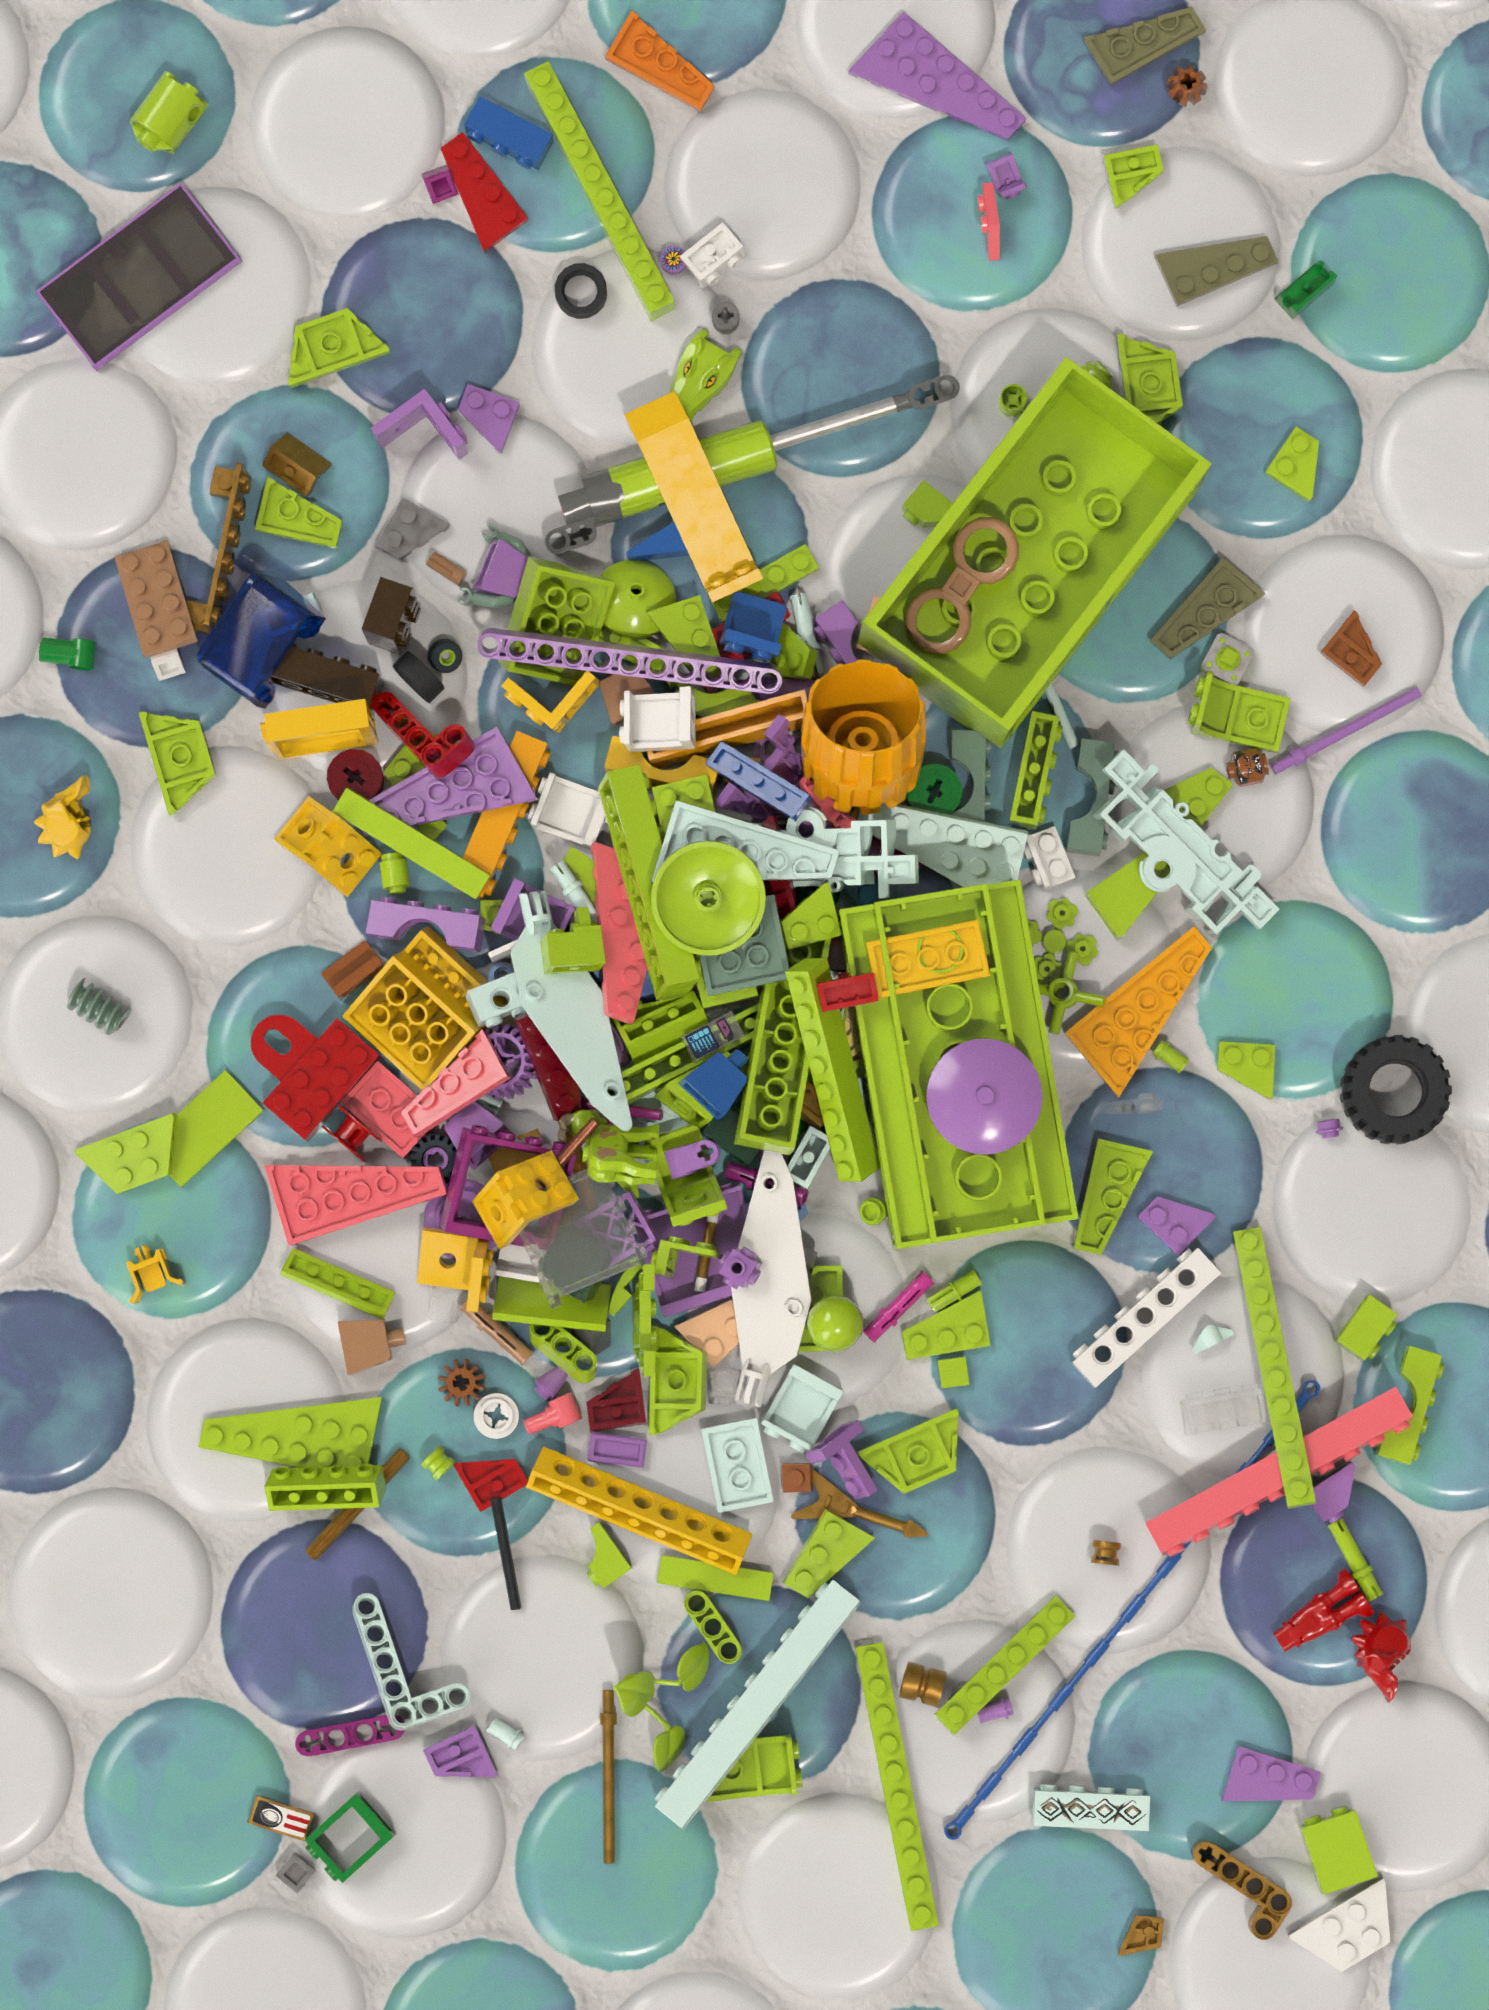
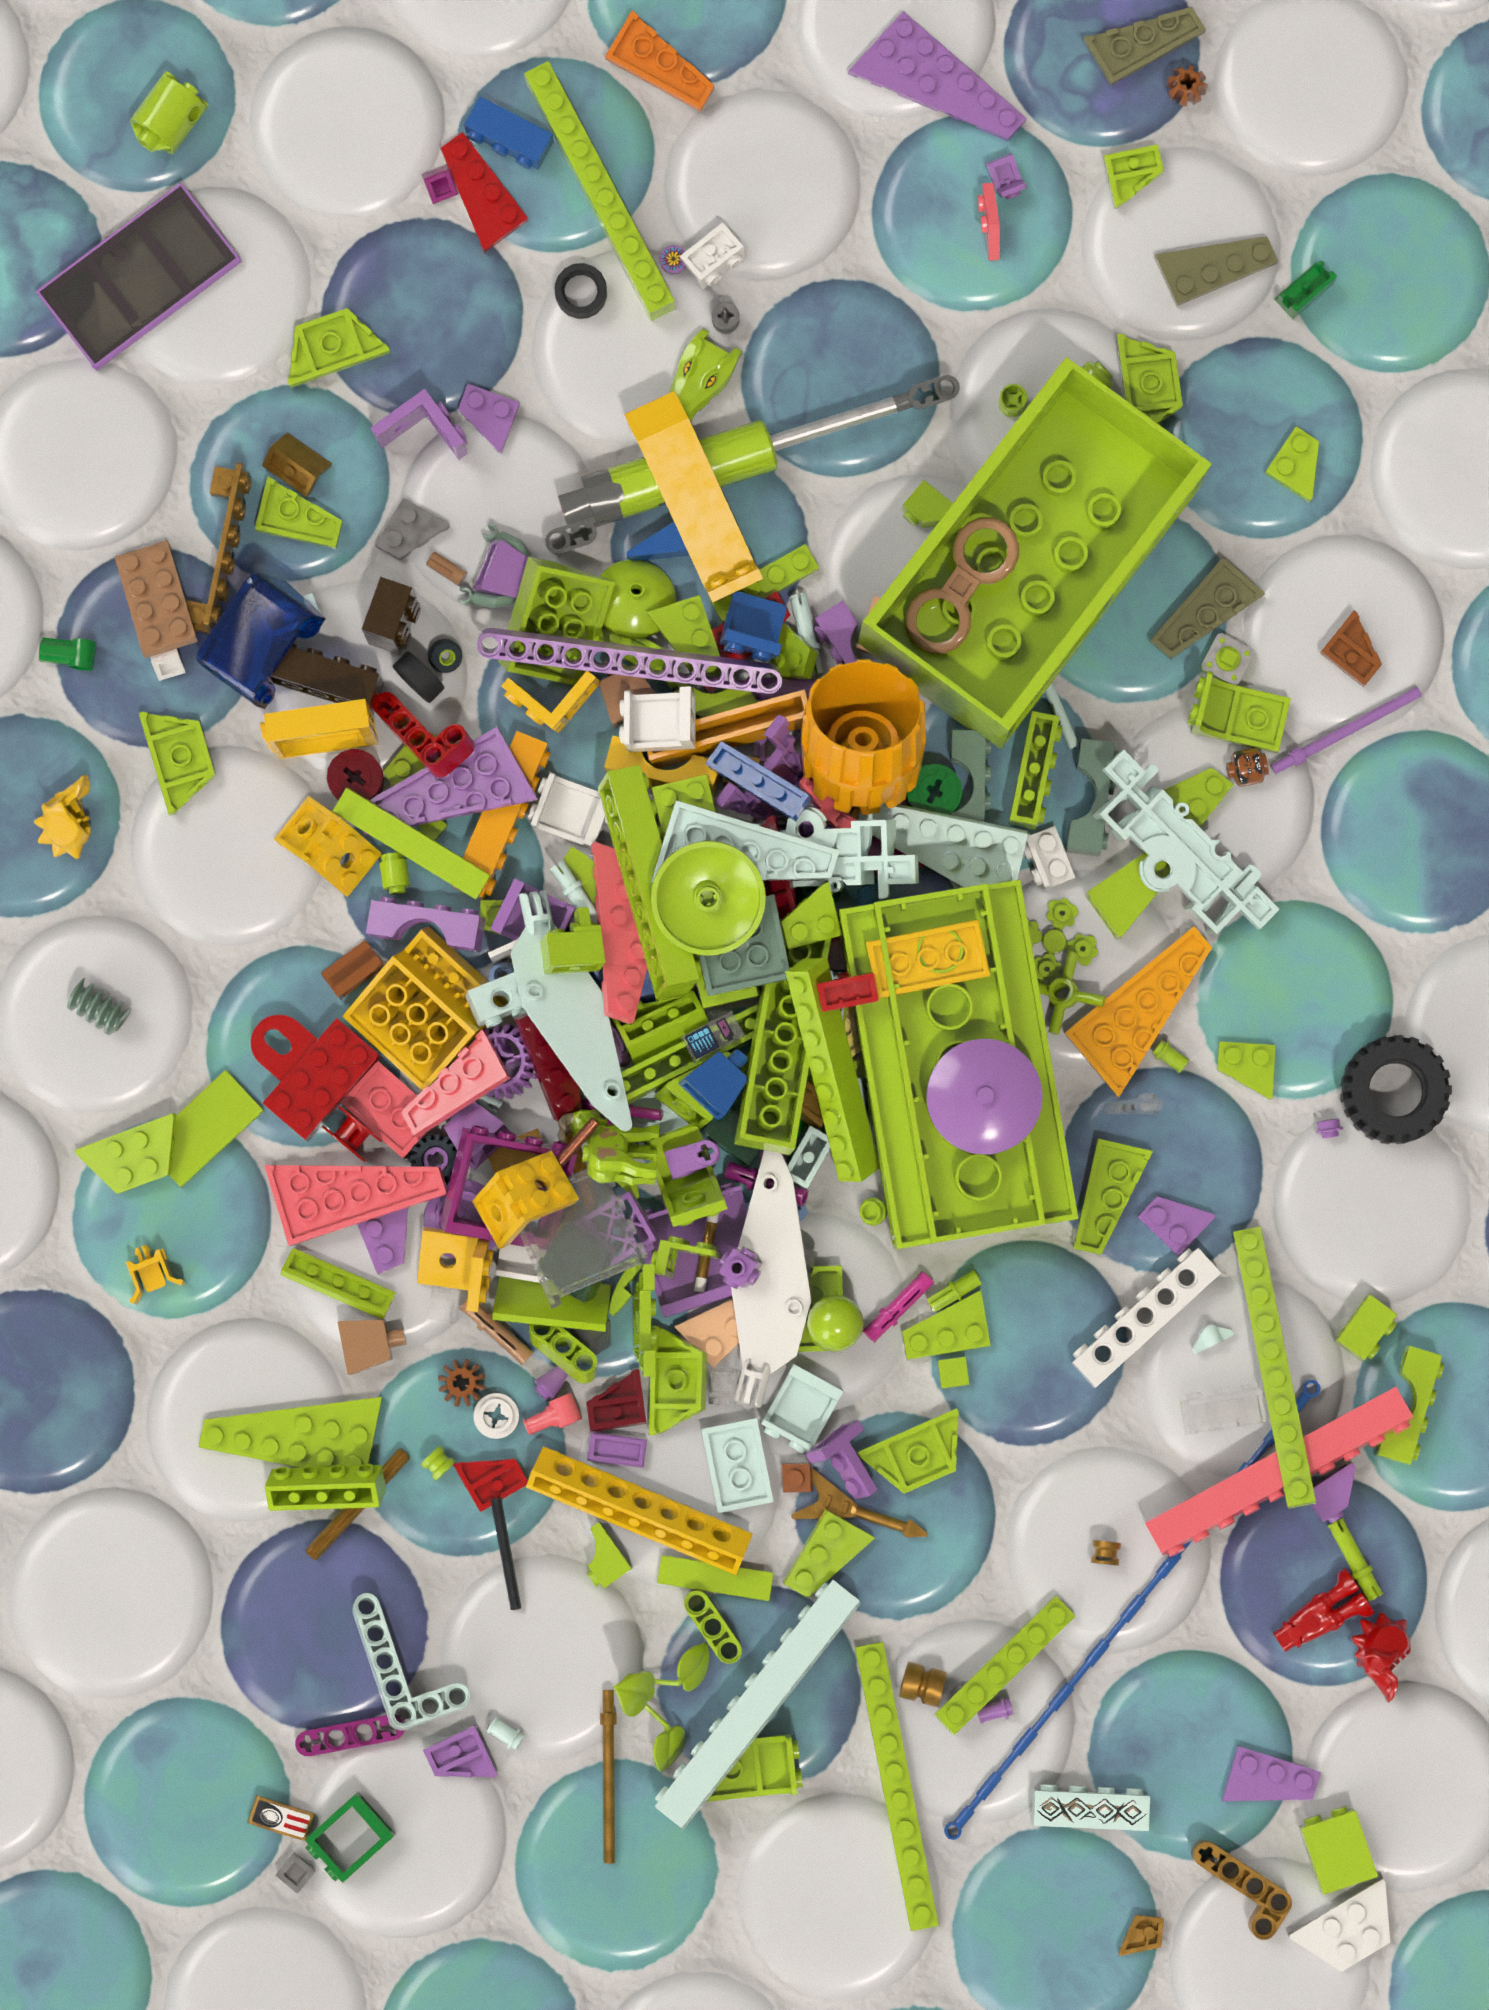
(386, 1239): none -> medium lavender wing

